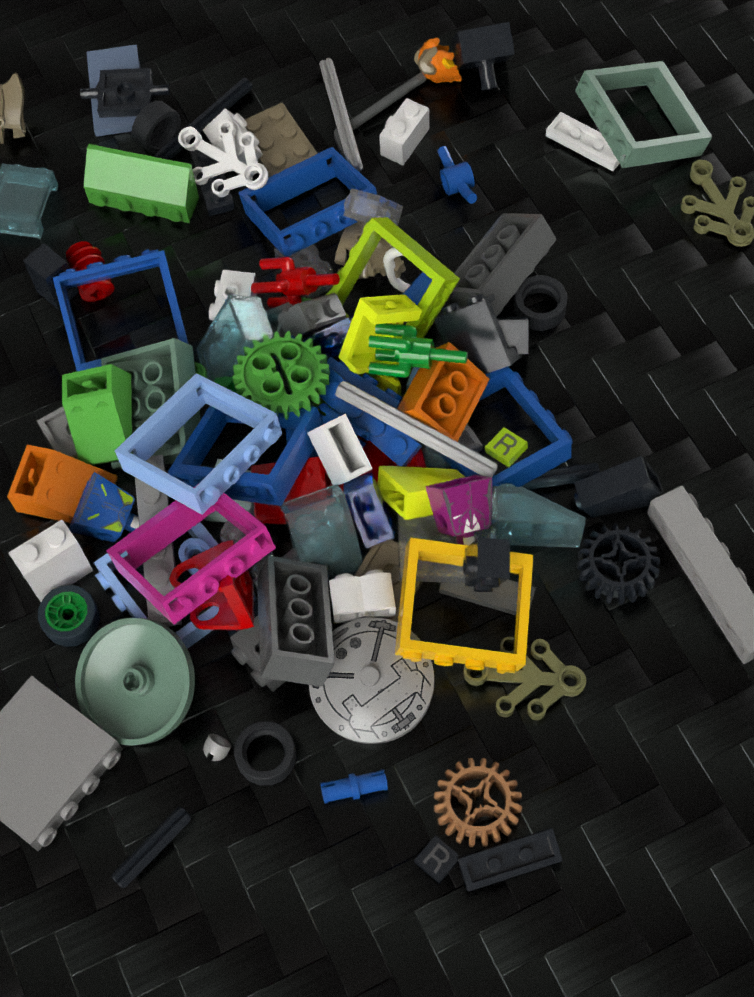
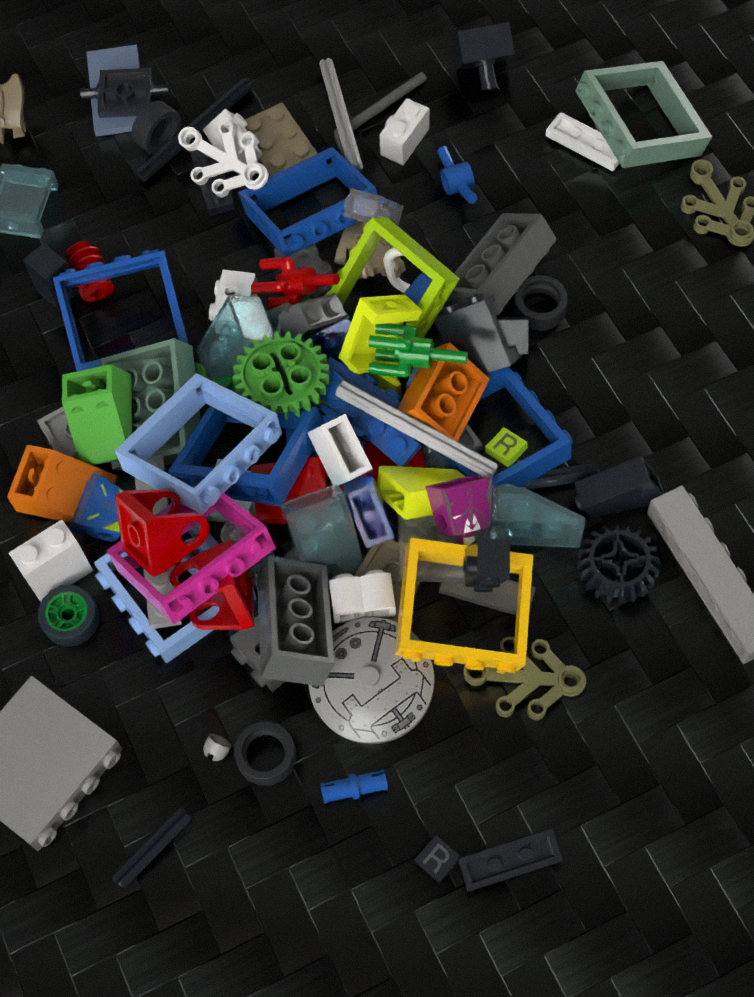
(135, 680): sand green dish -> none
(140, 183): slope -> none
(152, 538): none -> red hose
(437, 62): orange hair -> none
(465, 795): medium nougat gear -> none

